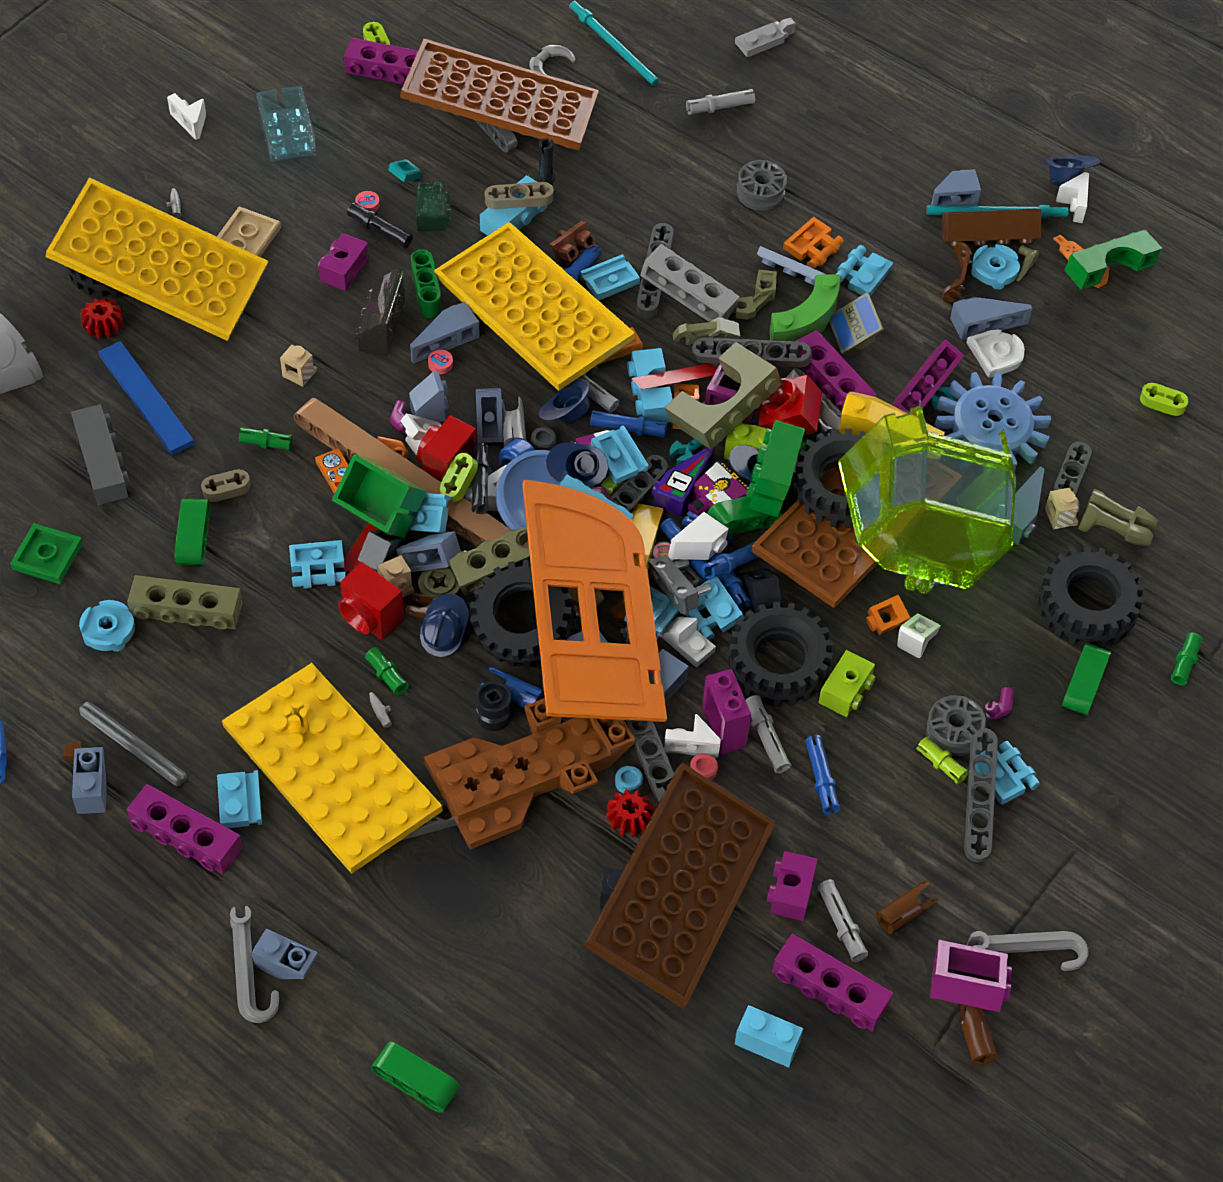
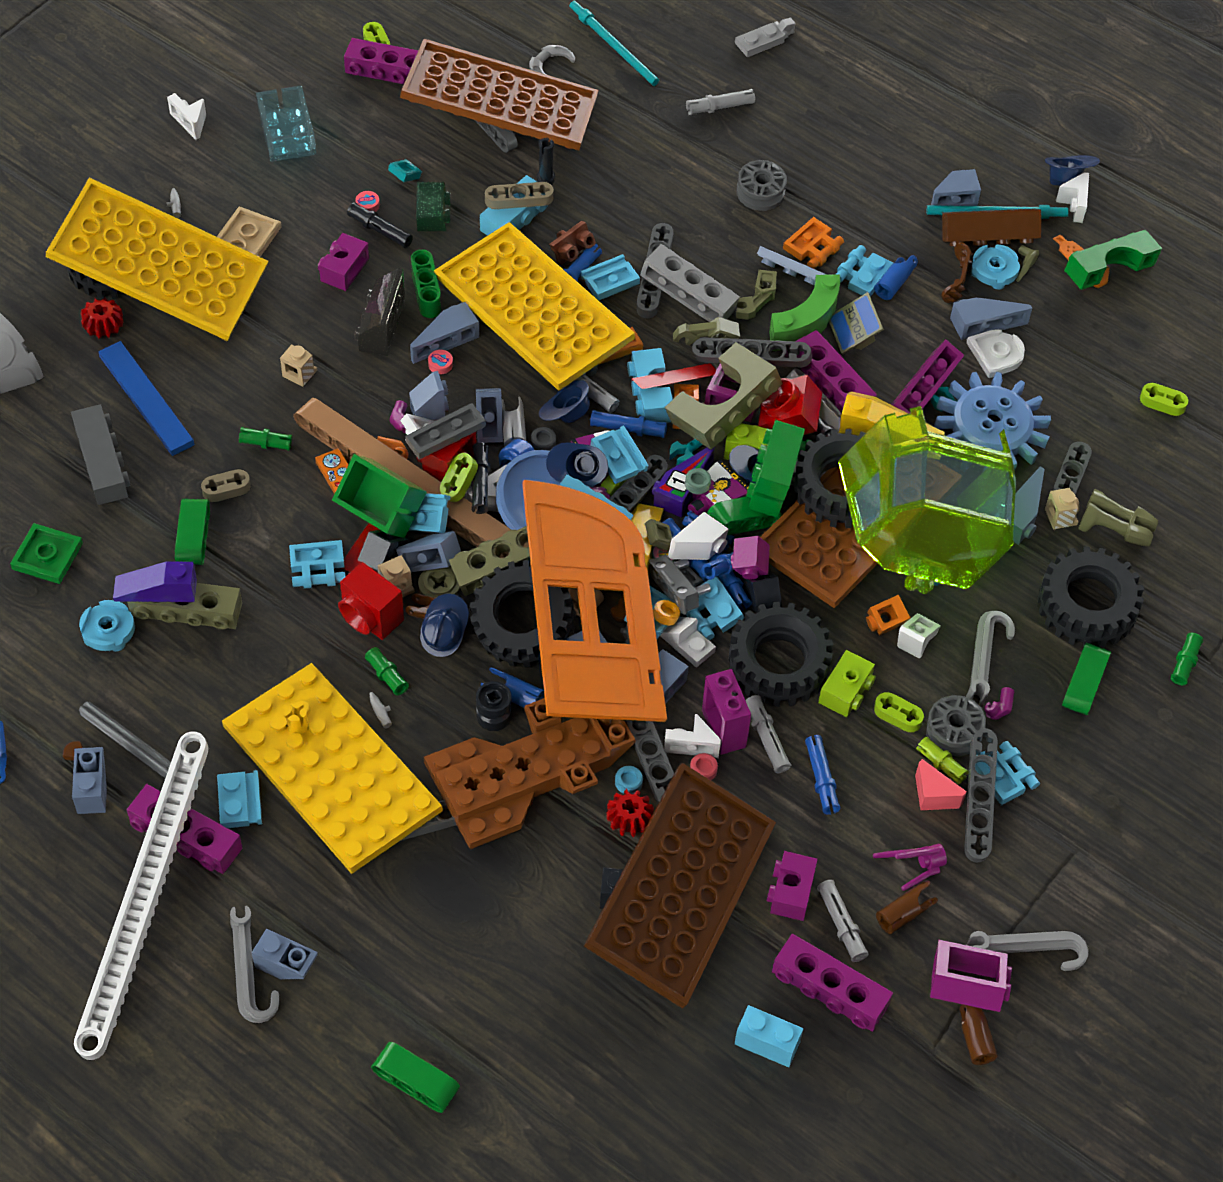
(141, 896): none -> white gear
(157, 584): none -> dark purple slope
(445, 431): none -> dark grey plate
(658, 534): none -> olive tile
(666, 612): none -> light orange tile
(697, 481): none -> sand green tile
(750, 557): none -> magenta brick
(895, 277): none -> blue piece
(898, 712): none -> lime beam
(929, 857): none -> magenta plant
(936, 789): none -> coral slope
(982, 652): none -> light grey piece

